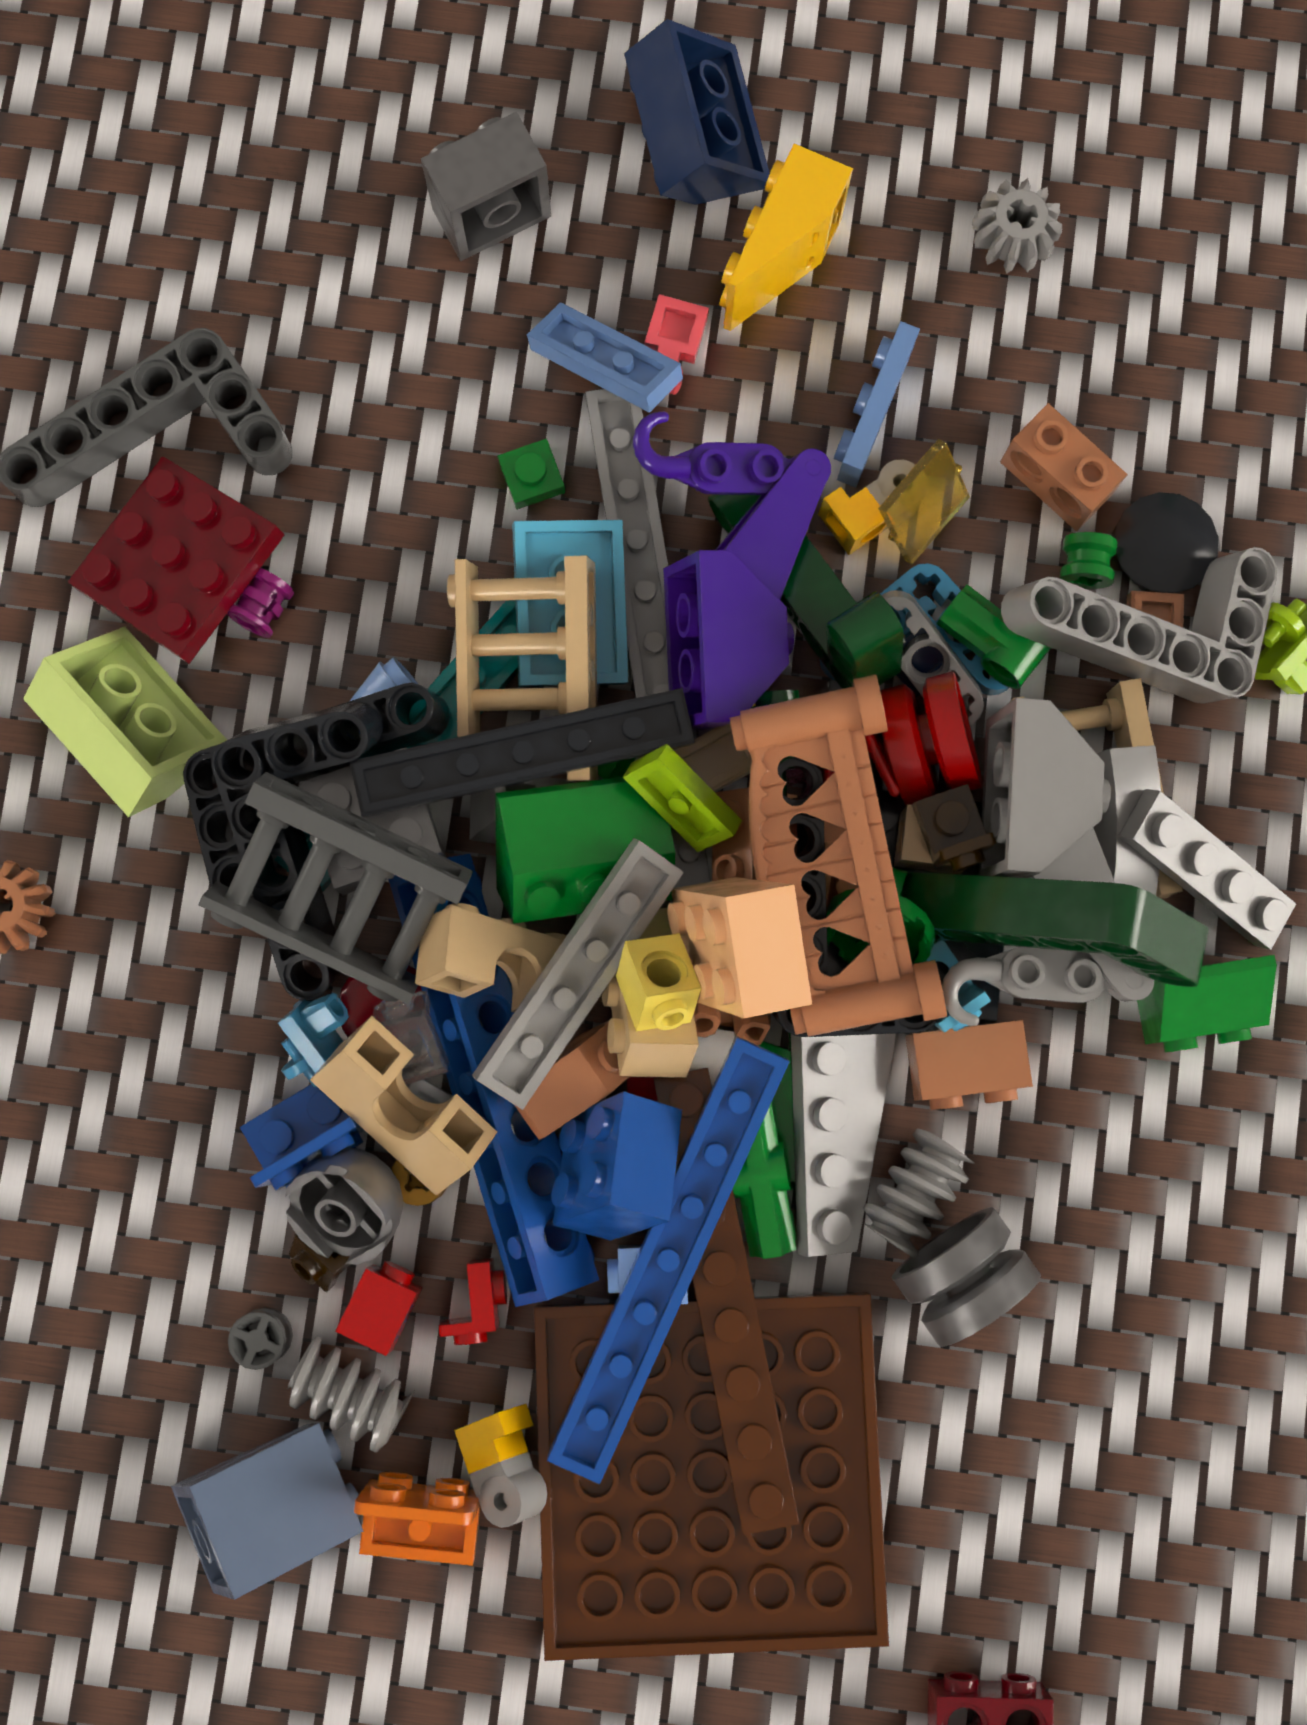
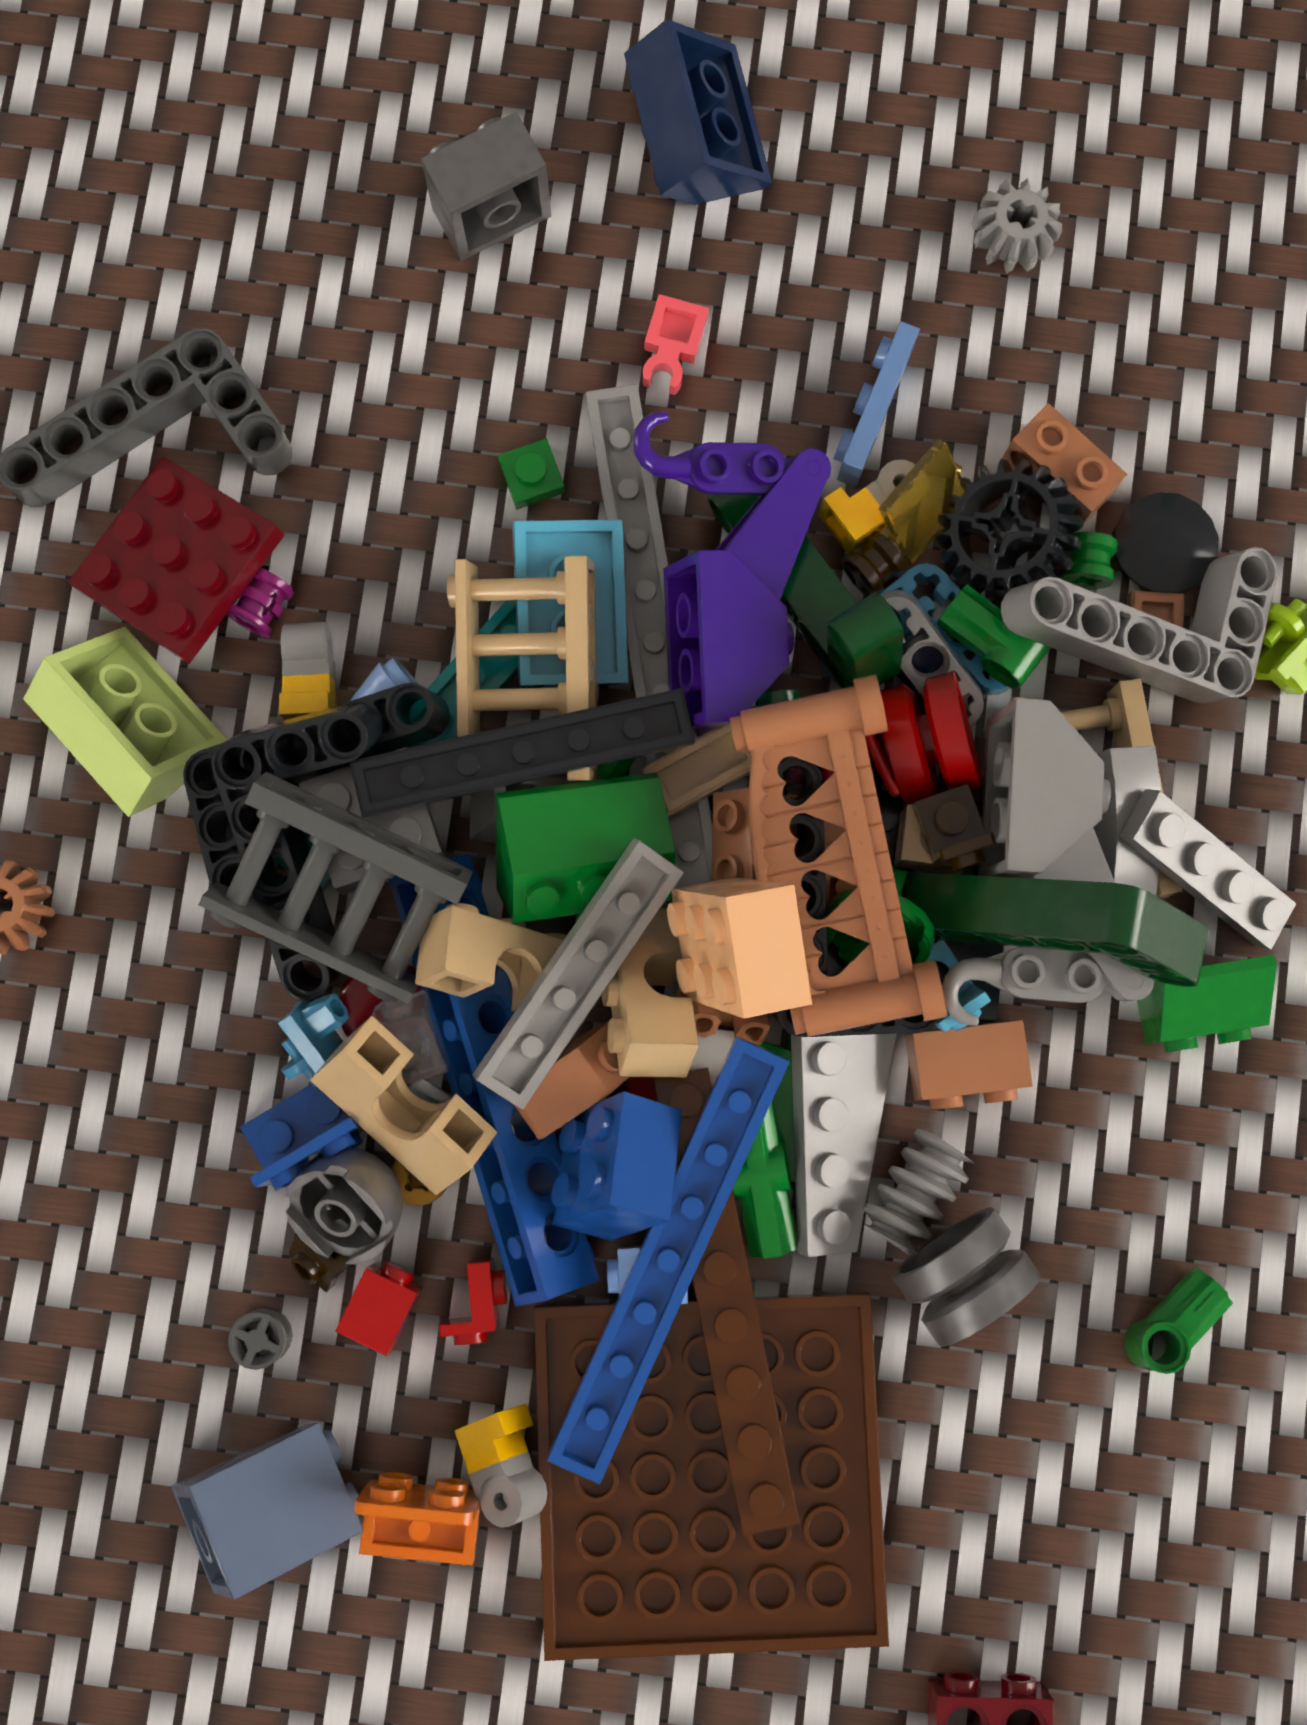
(306, 669): none -> leg
(347, 1395): light grey piece -> none
(605, 357): medium blue plate -> none
(658, 982): light yellow brick -> none
(682, 798): lime plate -> none
(786, 234): yellow slope -> none
(874, 564): none -> dark brown wheel
(1014, 491): none -> black gear
(1181, 1318): none -> green piece

